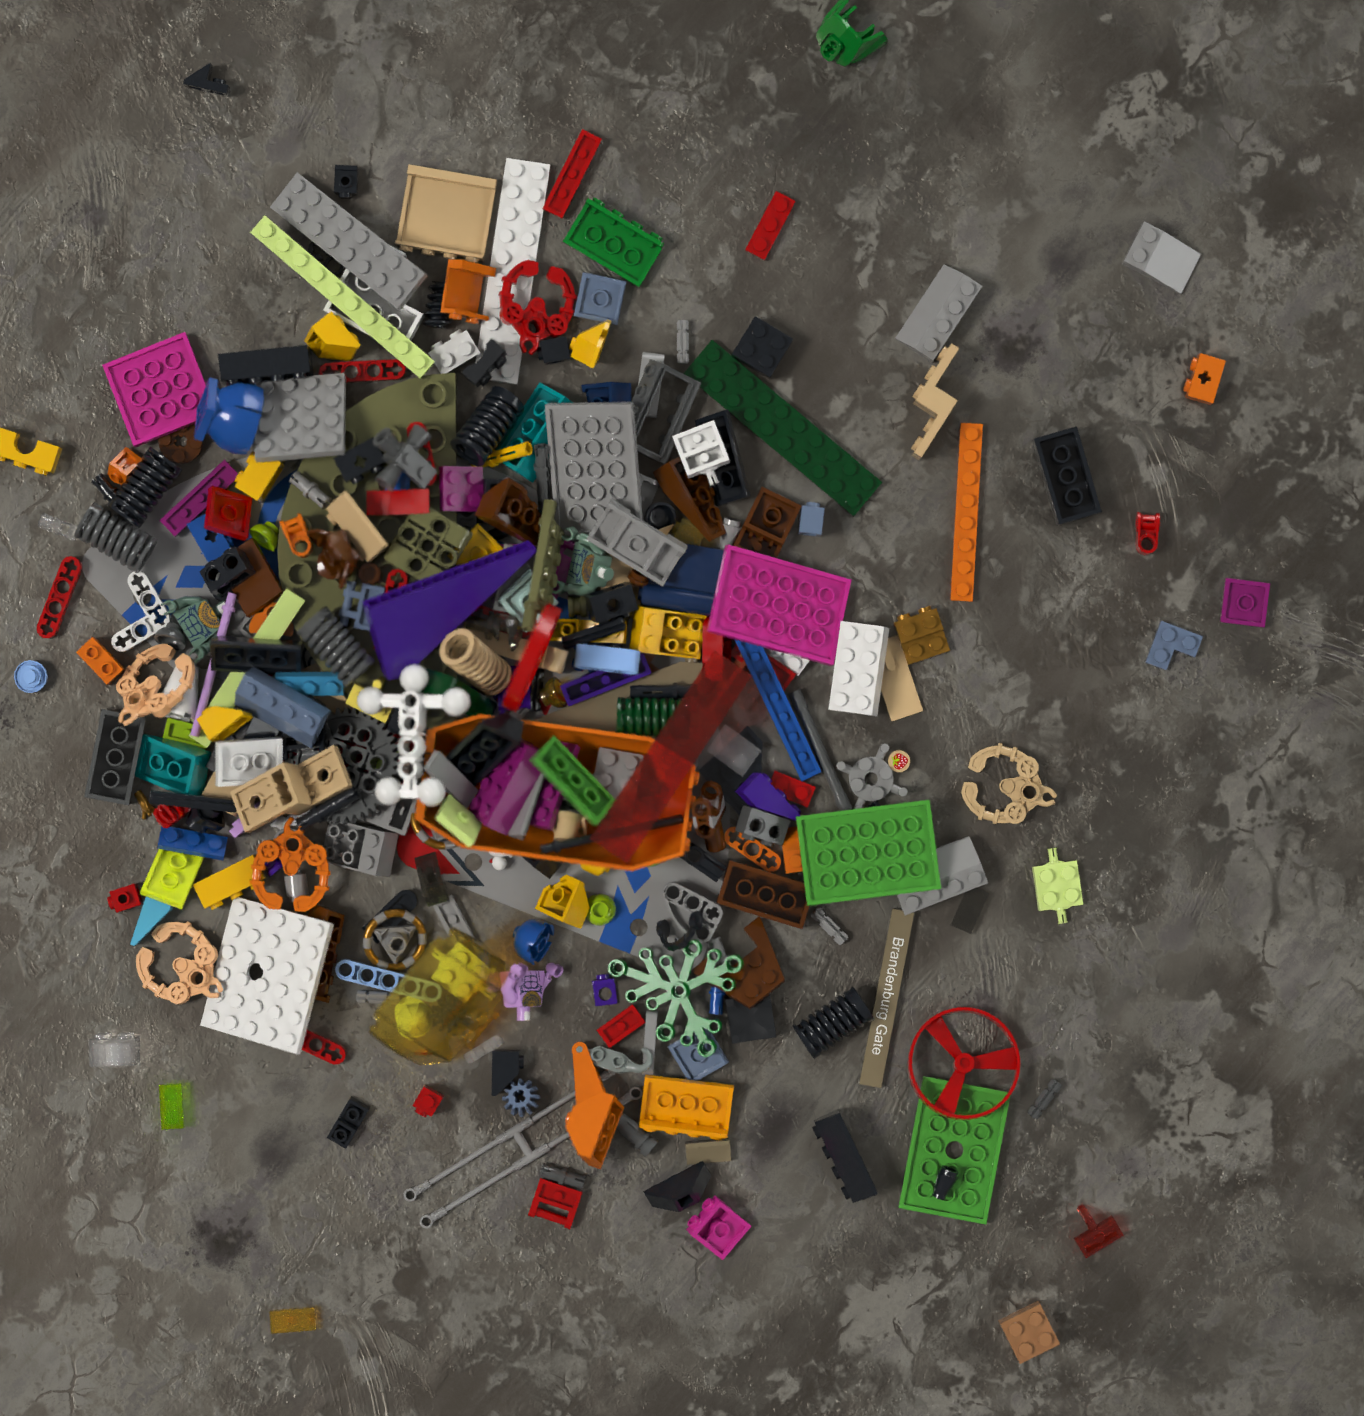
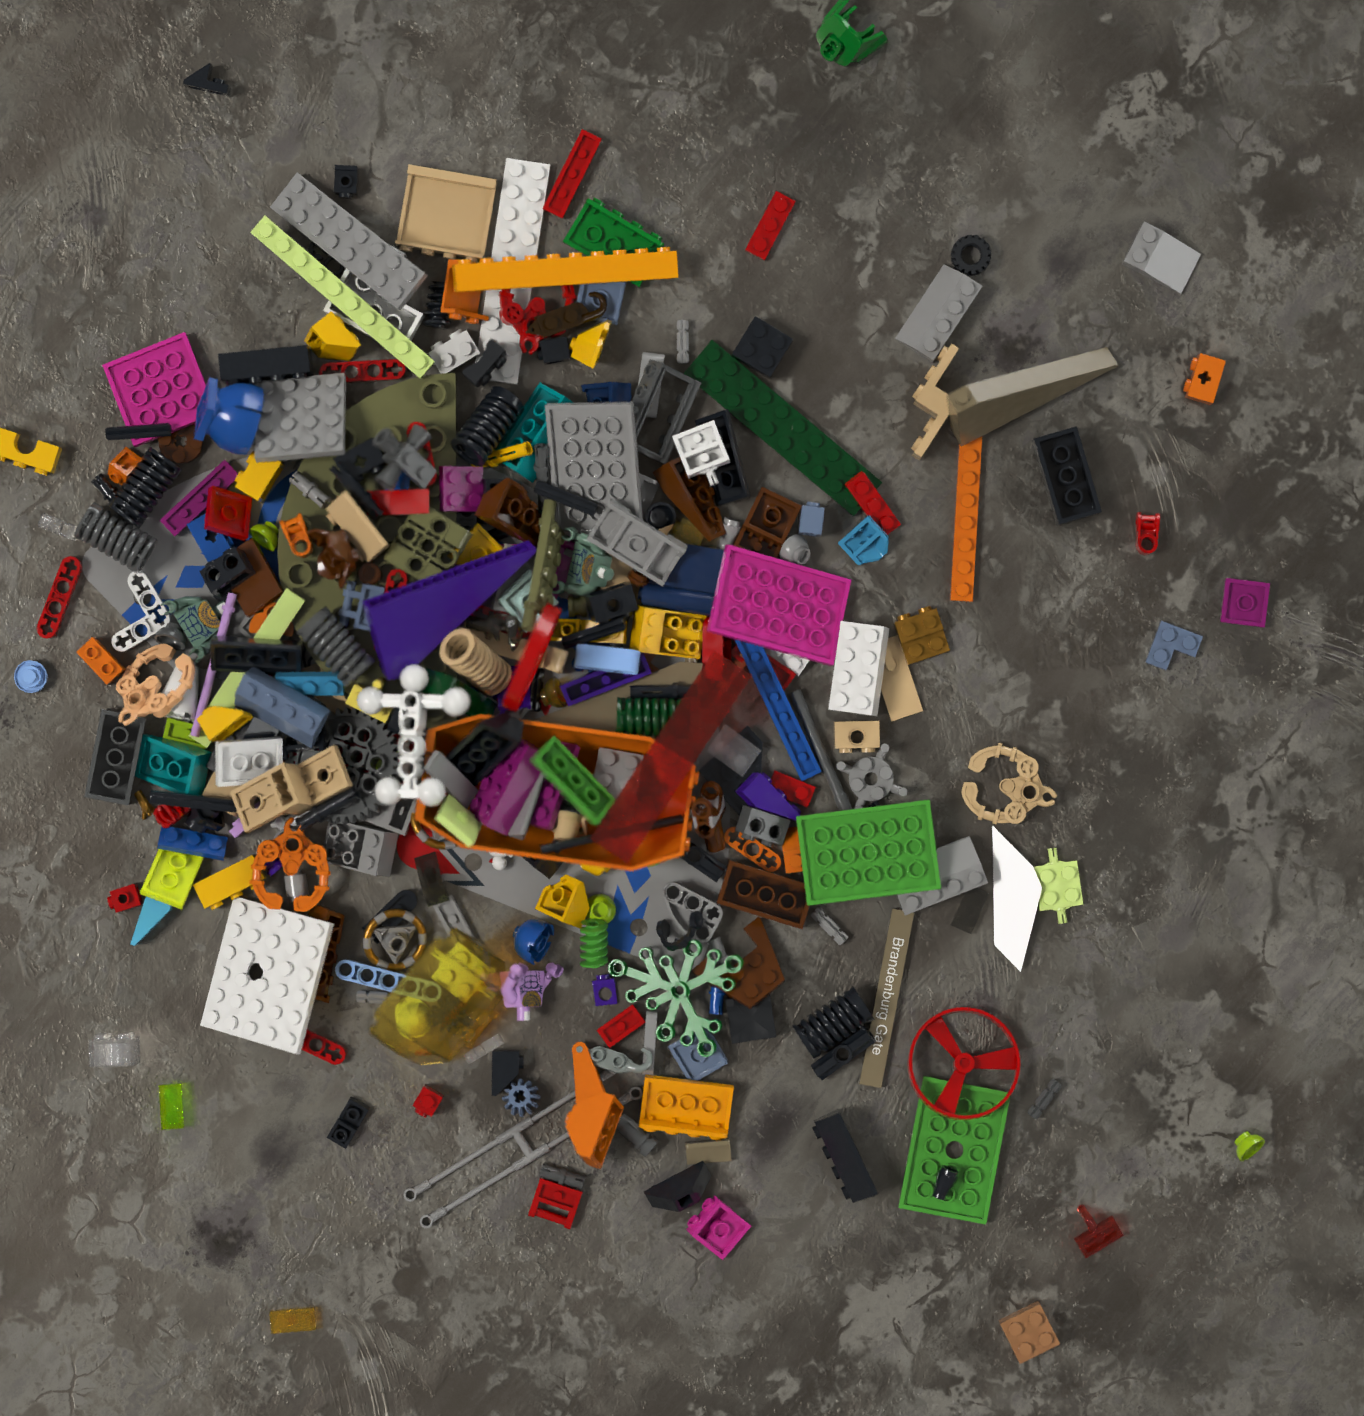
(138, 431): none -> black axle
(186, 969): light nougat piece -> none
(356, 490): none -> black pin
(564, 271): none -> light orange brick
(565, 498): none -> black axle
(566, 317): none -> dark brown plate
(595, 943): none -> bright green piece
(795, 550): none -> light grey piece
(832, 1061): none -> black piece
(843, 732): none -> tan brick
(865, 542): none -> dark azure slope
(872, 502): none -> red plate
(899, 761): tile -> none
(981, 245): none -> black tyre
(998, 400): none -> dark tan slope
(1015, 899): none -> white sticker
(1248, 1145): none -> lime piece

